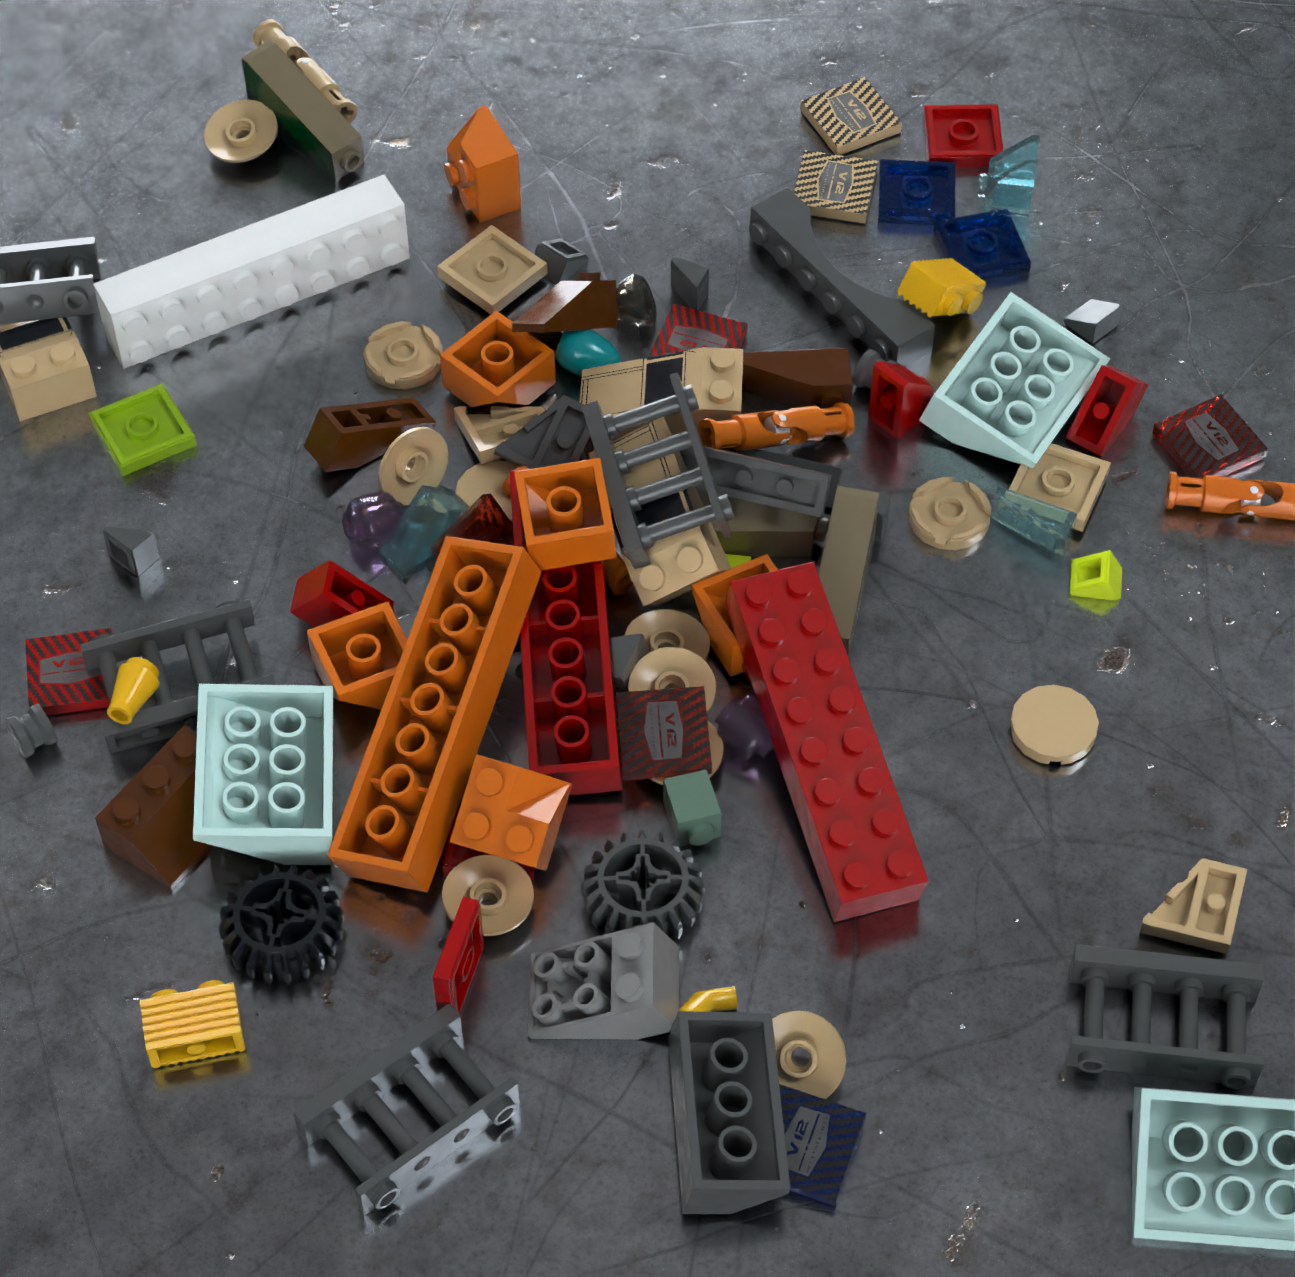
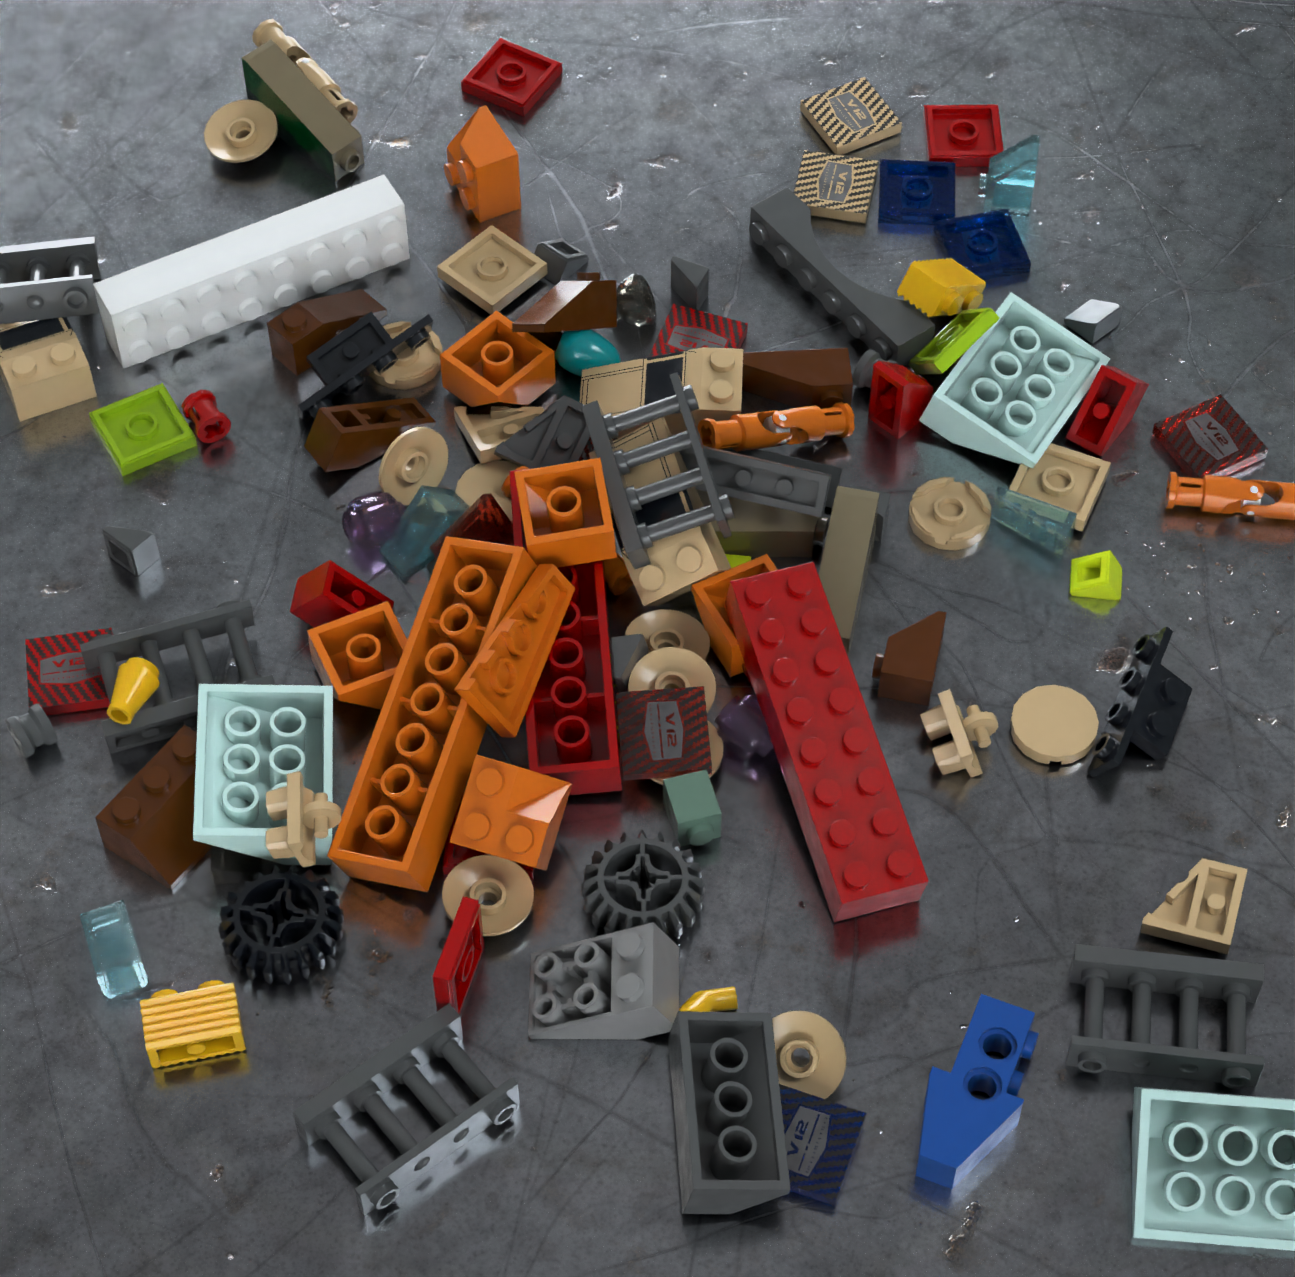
(122, 973): none -> clear light blue slope
(206, 416): none -> red bush
(306, 815): none -> tan hips
(314, 323): none -> reddish brown slope
(356, 354): none -> black bracket
(511, 77): none -> red tile
(514, 656): none -> orange wing
(911, 661): none -> reddish brown slope
(953, 341): none -> lime tile
(955, 1124): none -> blue brick
(960, 751): none -> tan hips
(1146, 706): none -> black bracket

